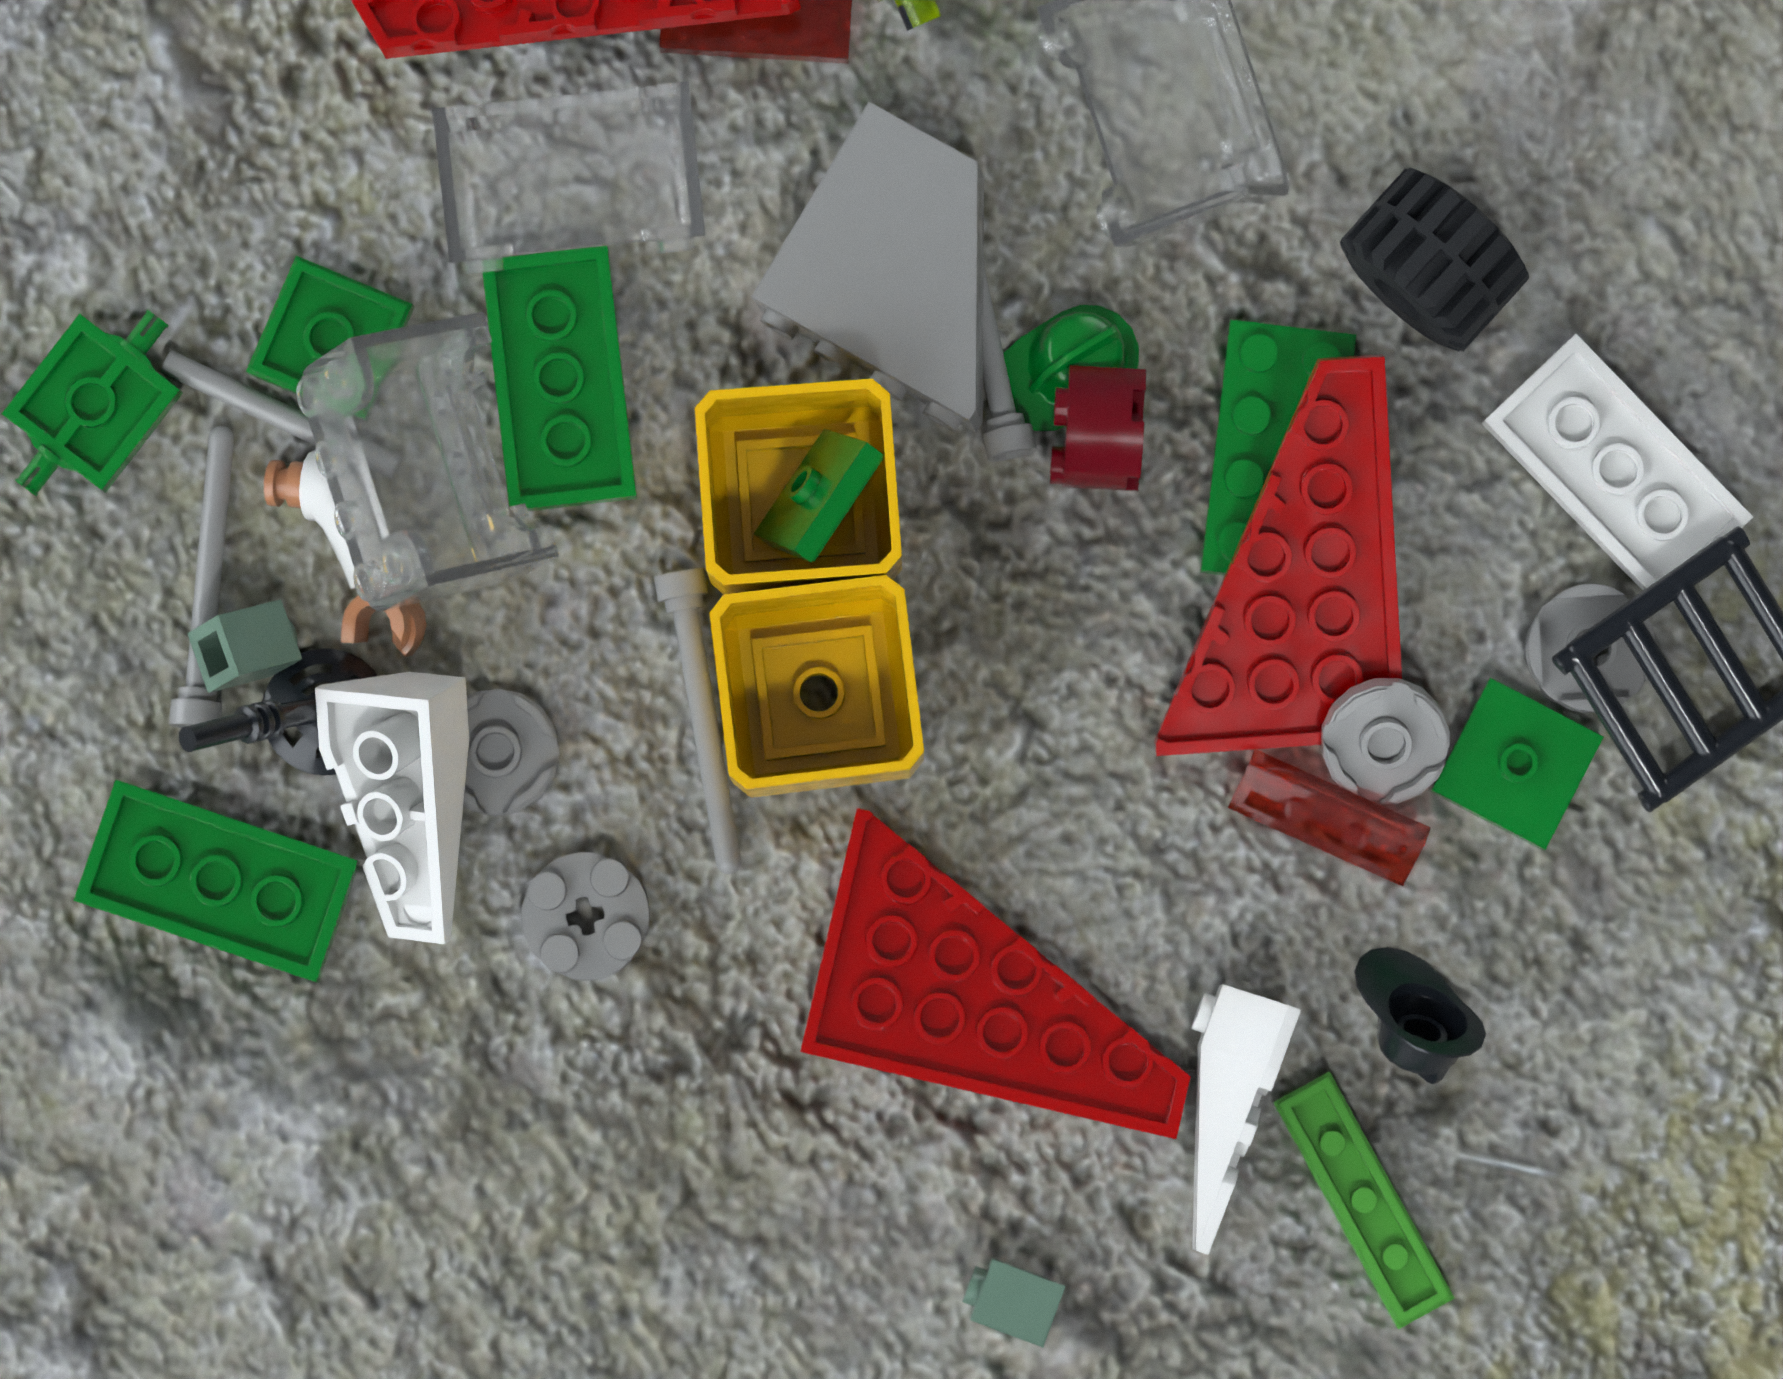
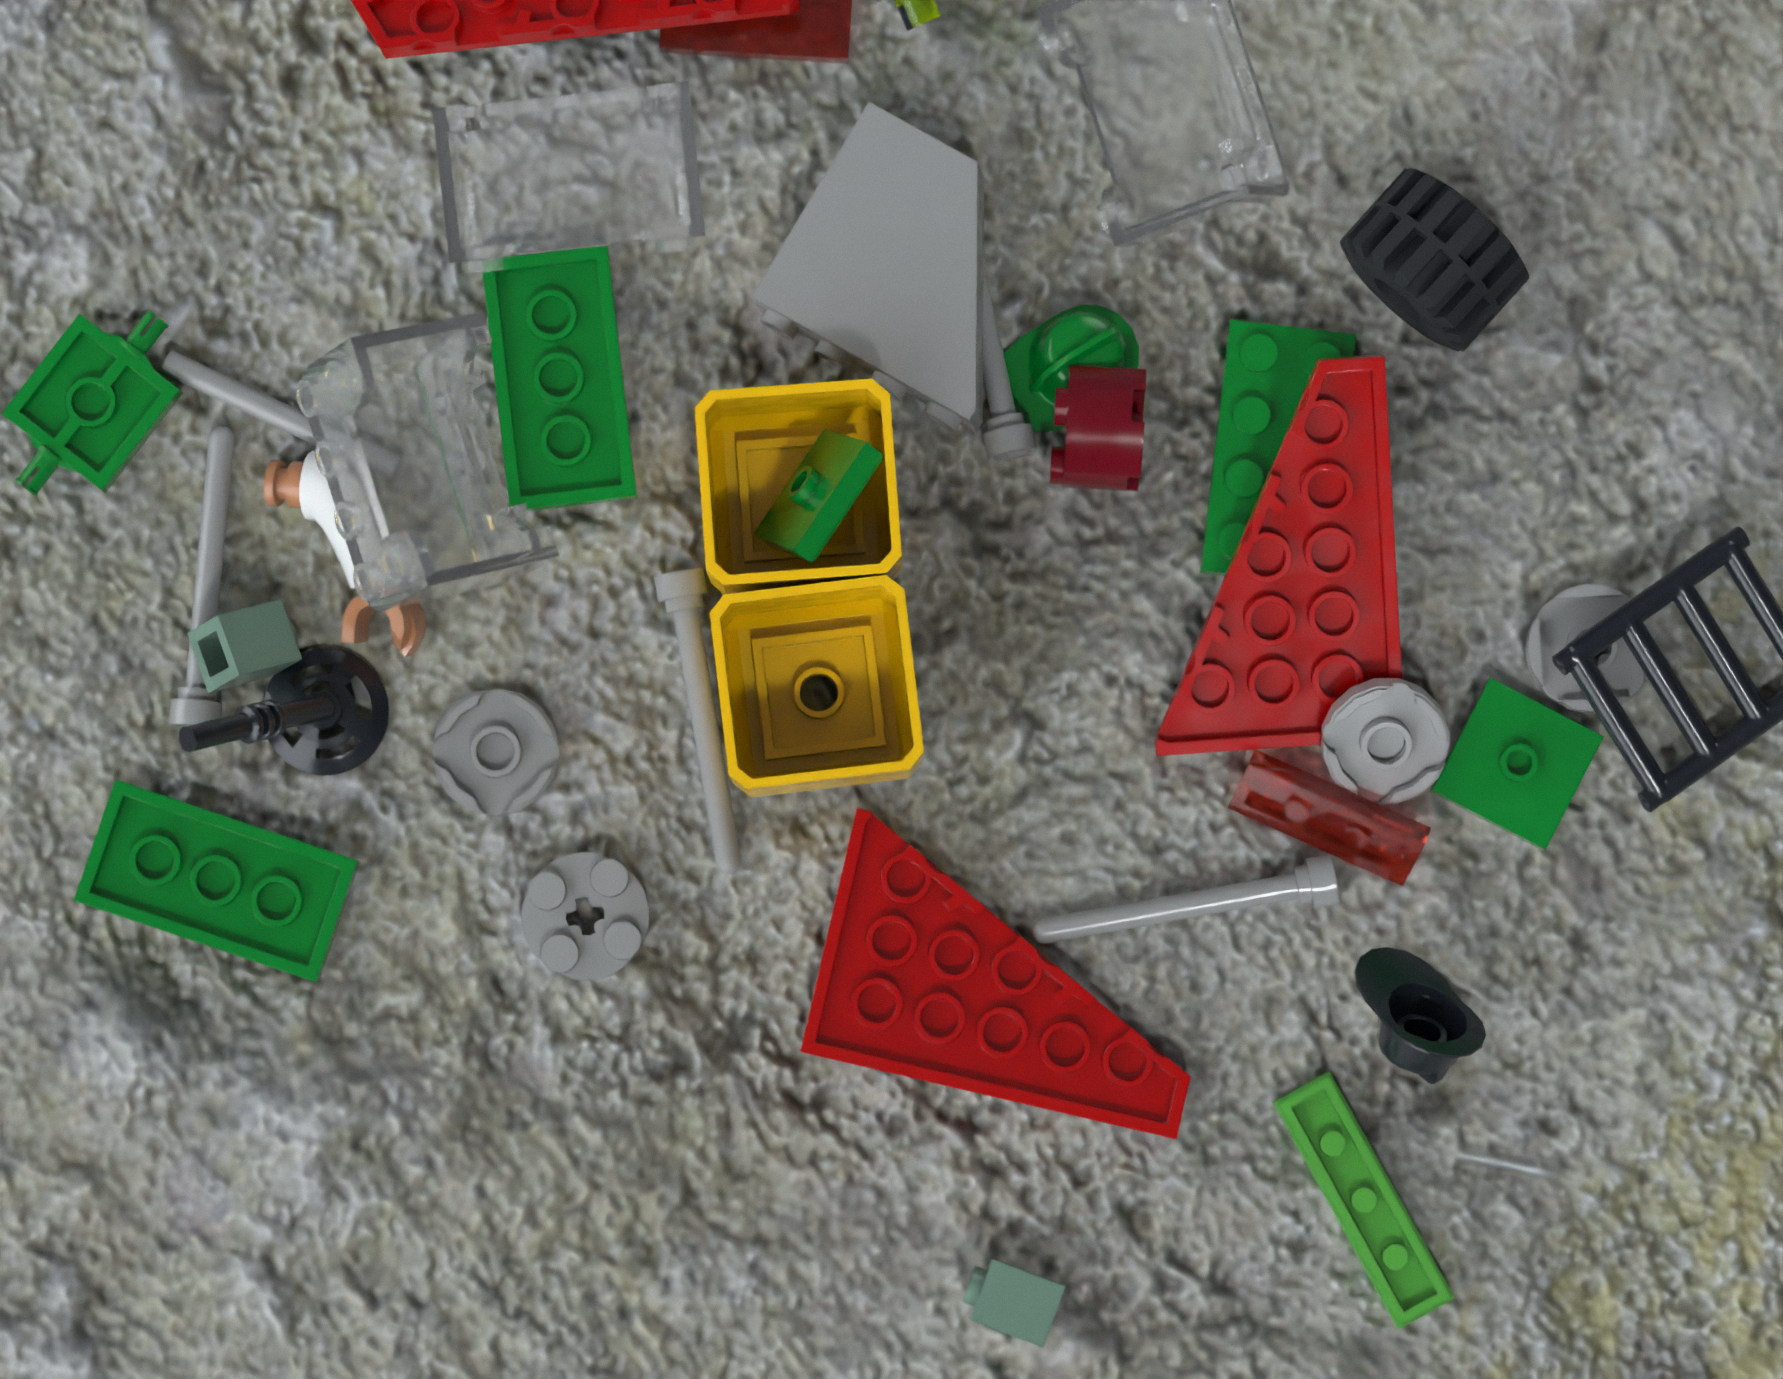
(316, 315): green plate -> none
(403, 775): white wedge -> none
(1236, 1065): white wedge -> none
(1310, 883): none -> light grey piece
(1613, 465): white plate -> none

